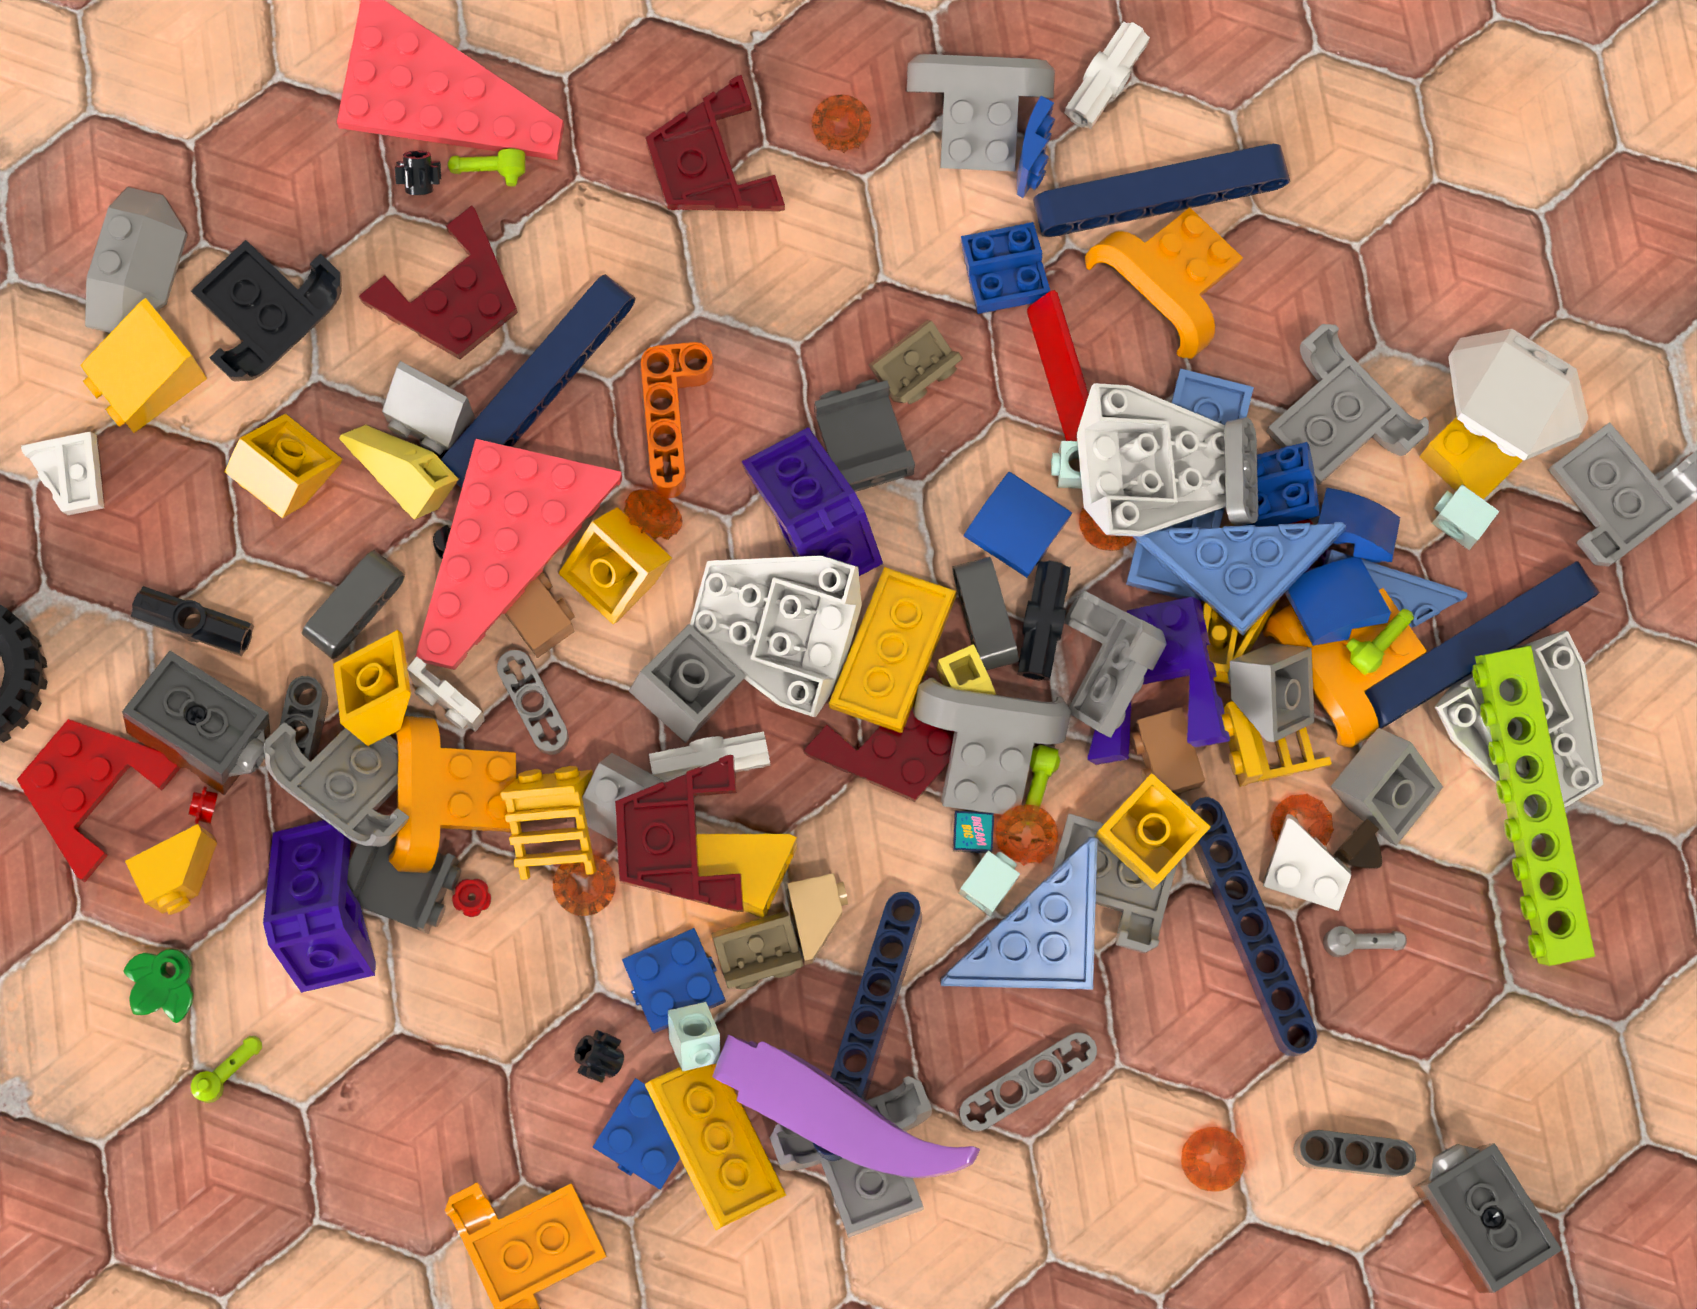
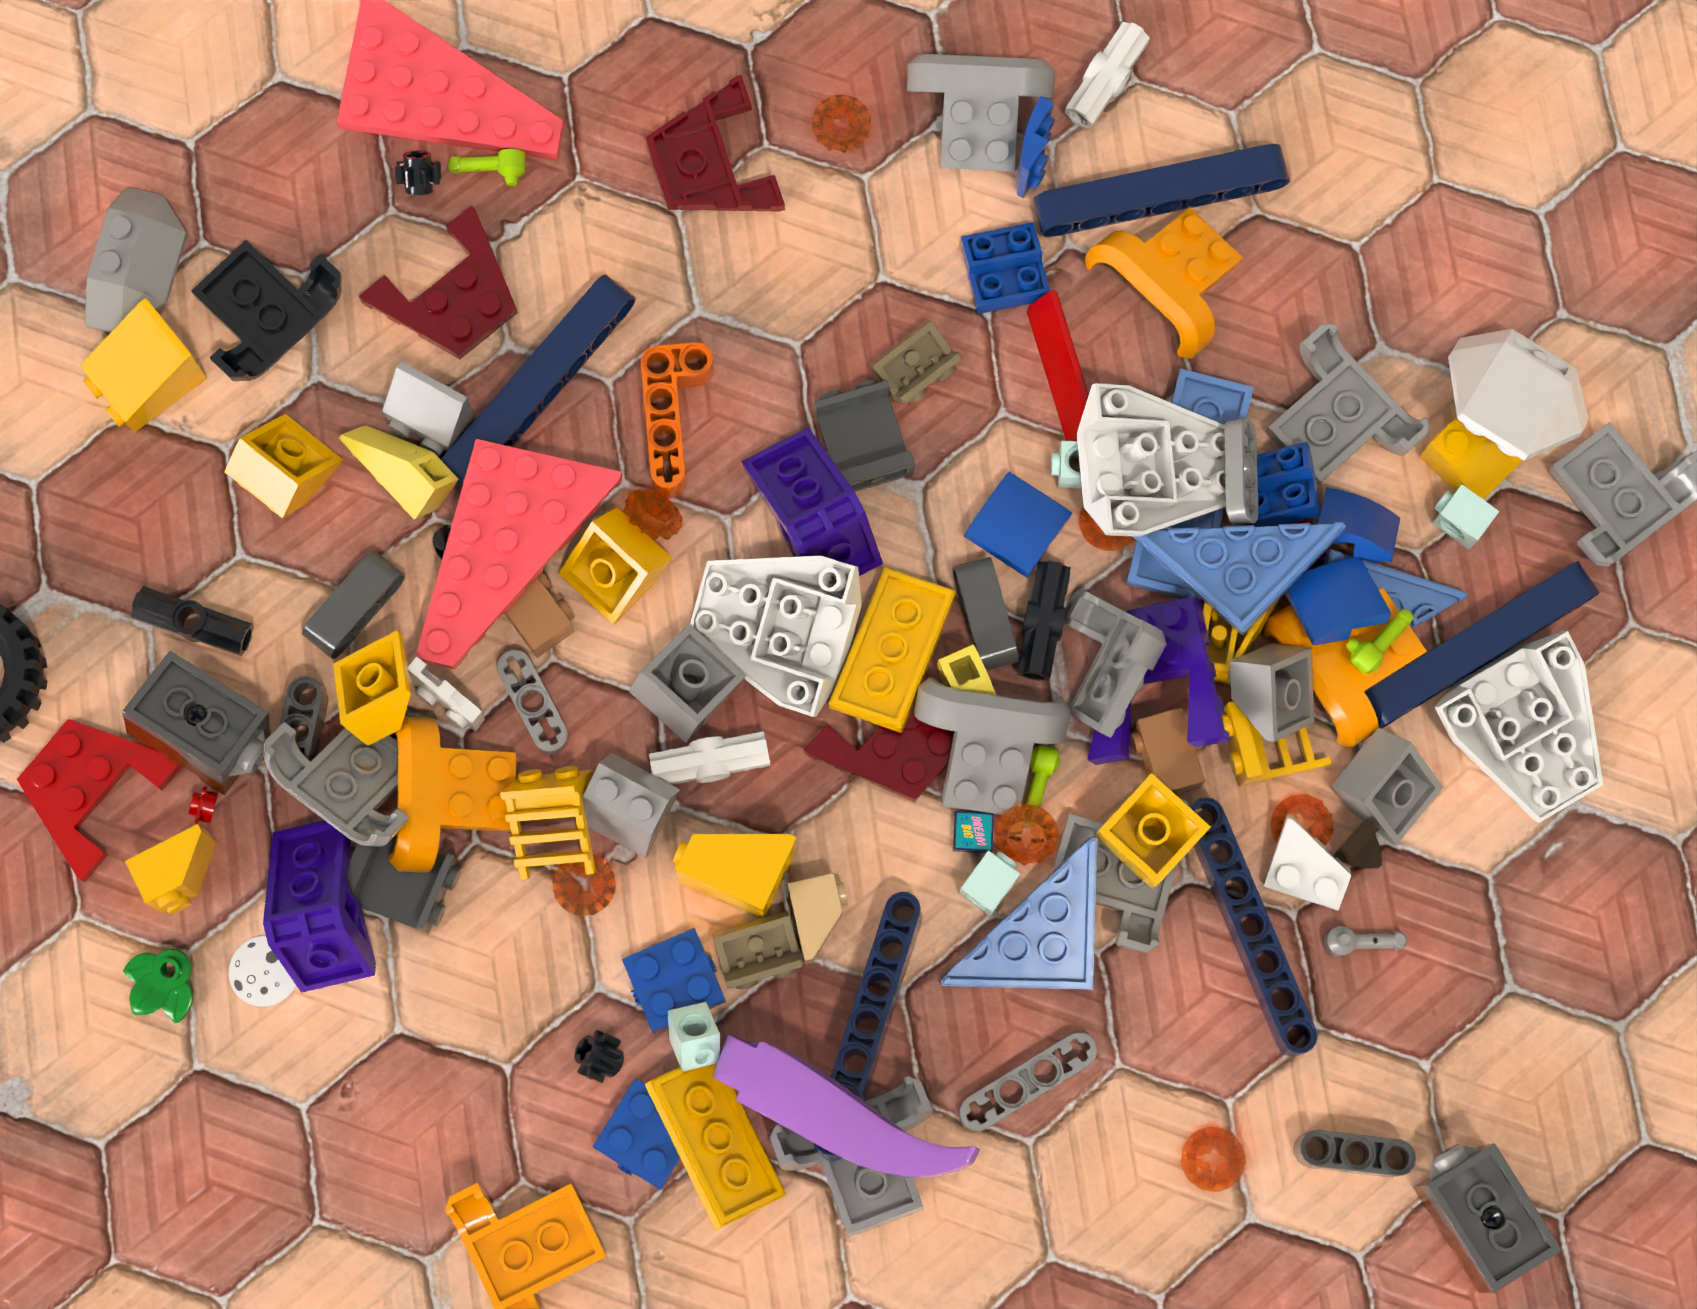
(70, 471): white wing -> none
(209, 1085): lime piece -> none
(258, 974): none -> white sticker
(464, 889): red plate -> none
(661, 838): dark red wing -> none
(1573, 938): lime brick -> none

